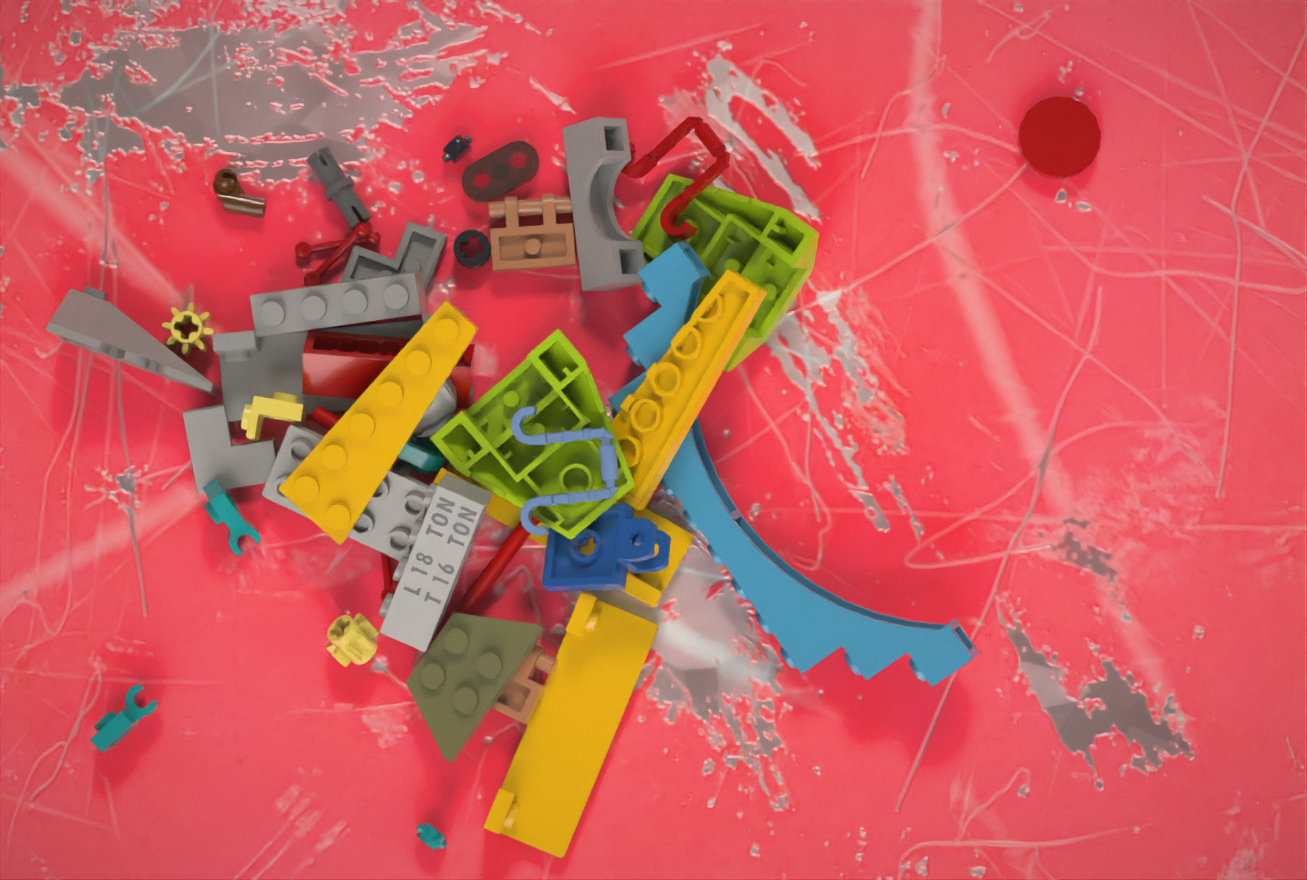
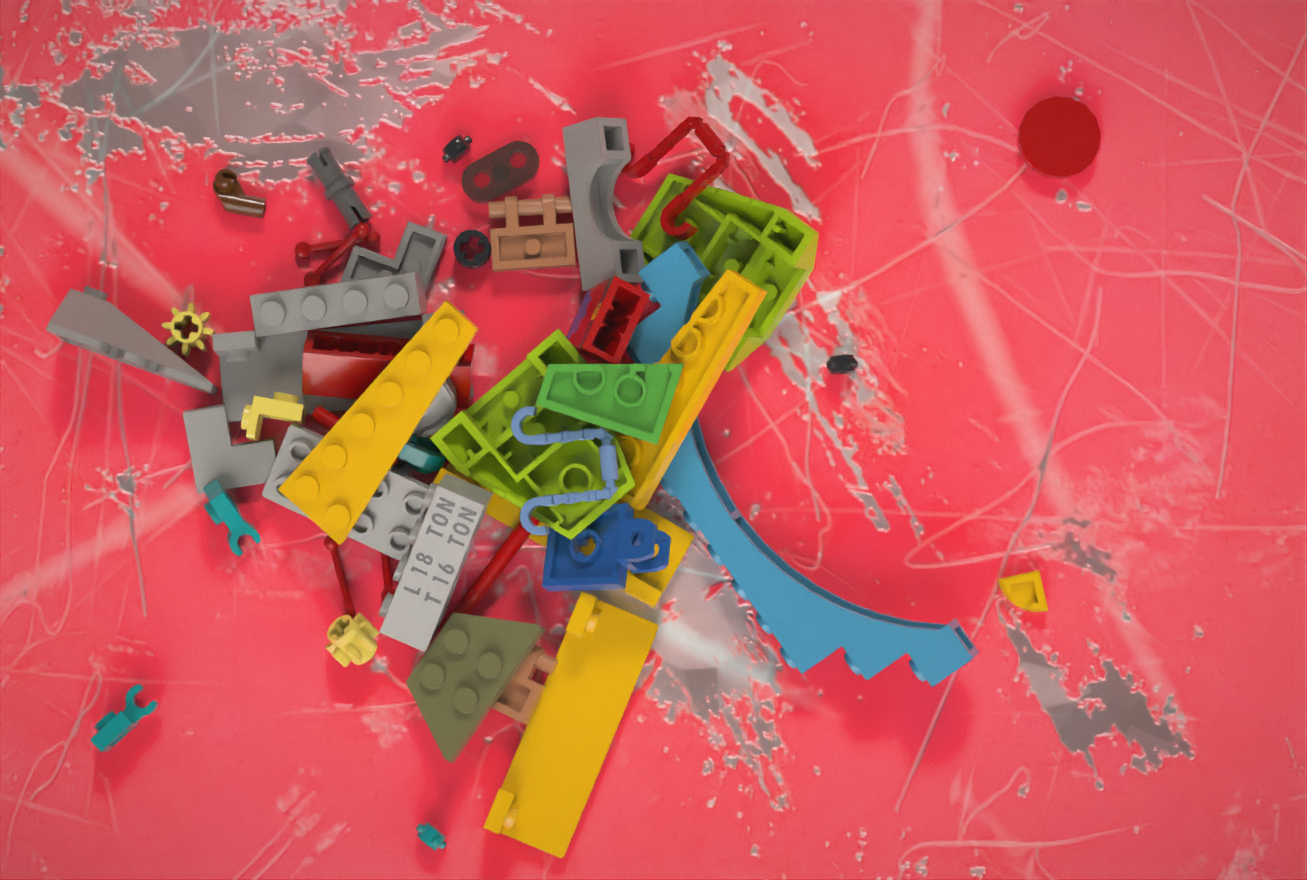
(333, 546): none -> red hinge
(604, 325): none -> red torso
(613, 396): none -> bright green wing
(842, 364): none -> black piece
(1025, 591): none -> yellow tile

